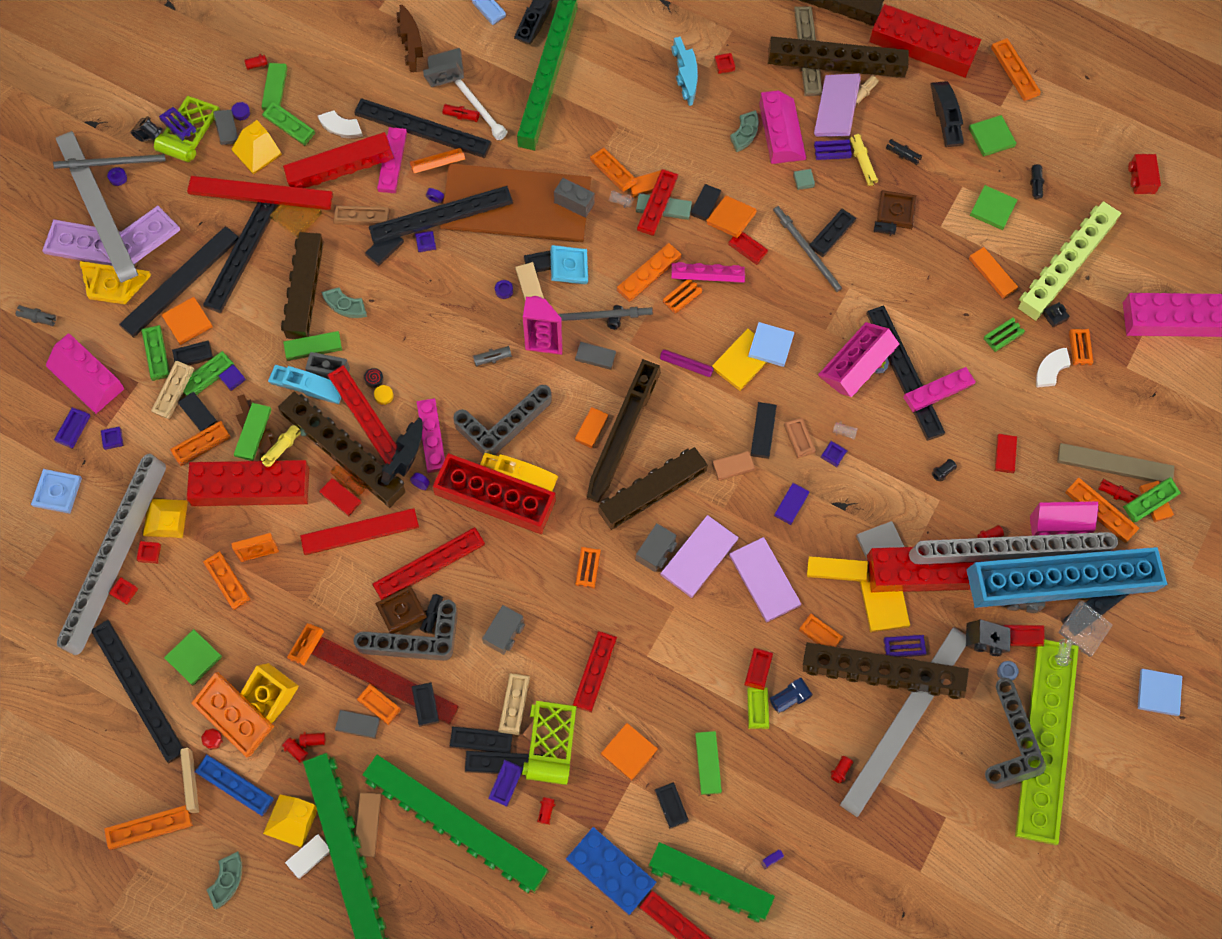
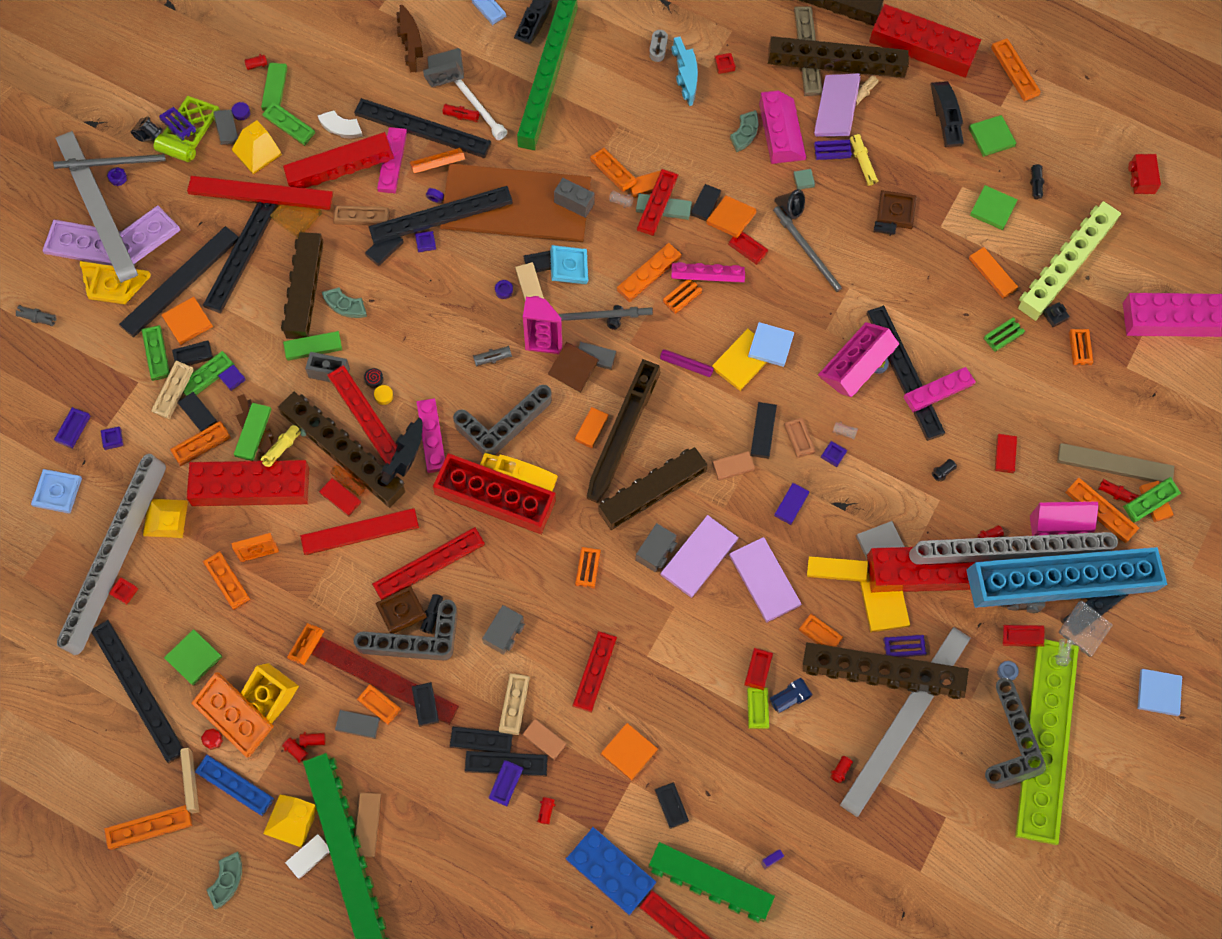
(83, 373): dark pink slope -> none
(148, 552): red plate -> none
(305, 382): medium azure slope -> none
(420, 481): dark purple tile -> none
(456, 824): green brick -> none
(550, 768): lime piece -> none
(573, 367): none -> reddish brown tile
(655, 45): none -> light grey beam
(708, 763): bright green tile -> none
(792, 203): none -> black hat
(832, 232): black tile -> none
(904, 152): black pin -> none
(988, 637): black brick -> none
(1051, 366): white tile -> none

